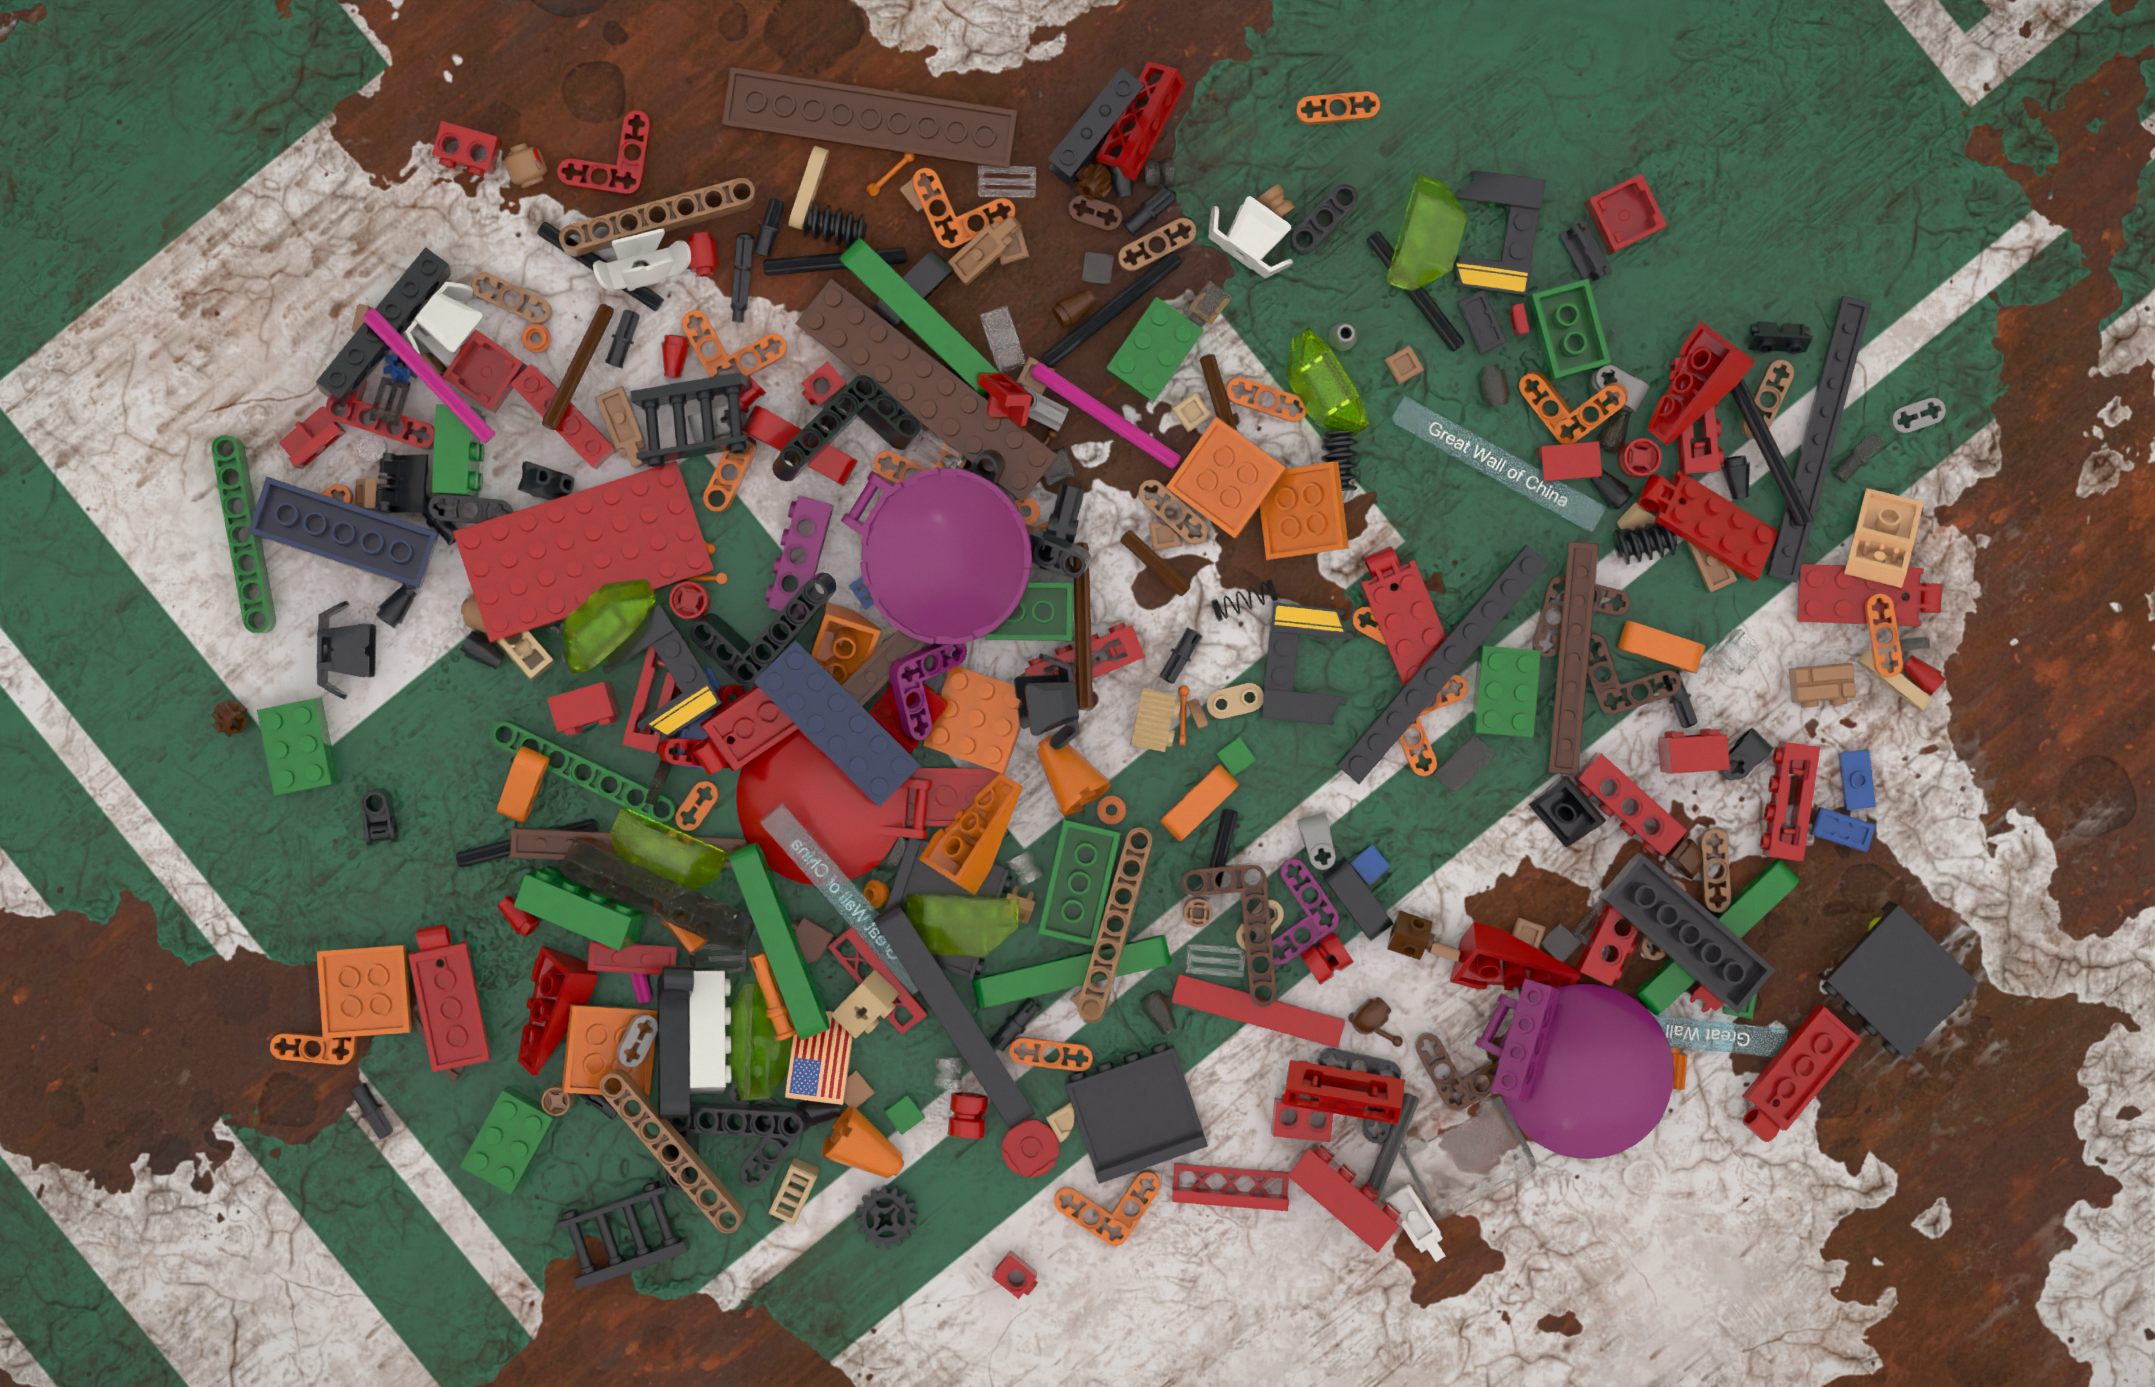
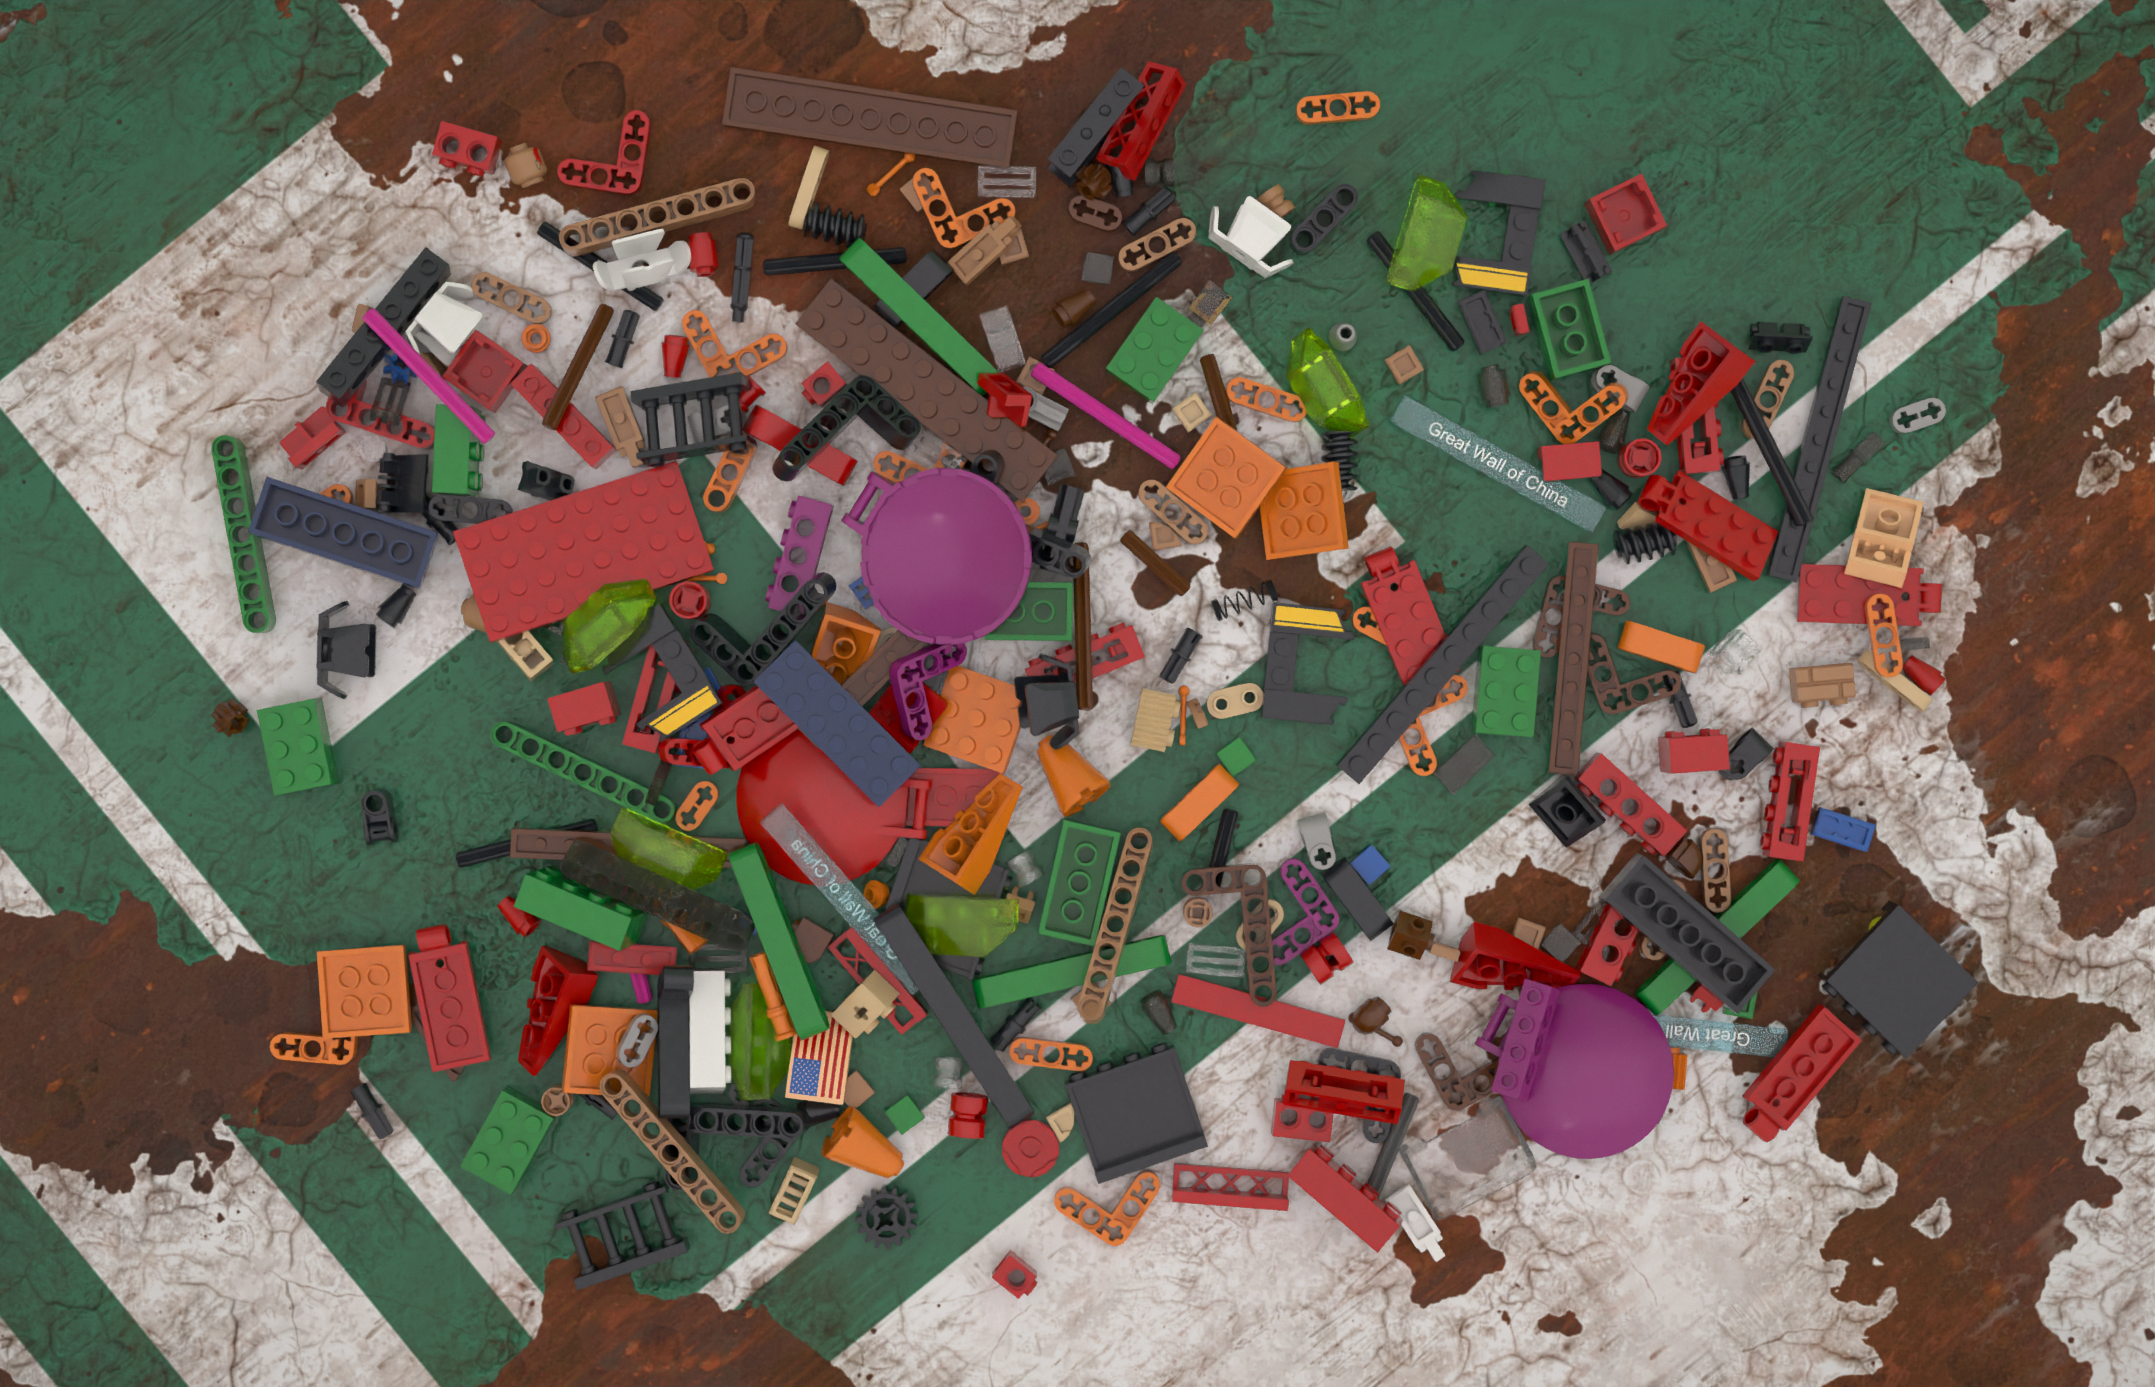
(481, 650): black cone -> none
(522, 784): orange beam -> none
(769, 228): black axle -> none
(1111, 819): orange plate -> none
(1857, 779): blue plate -> none

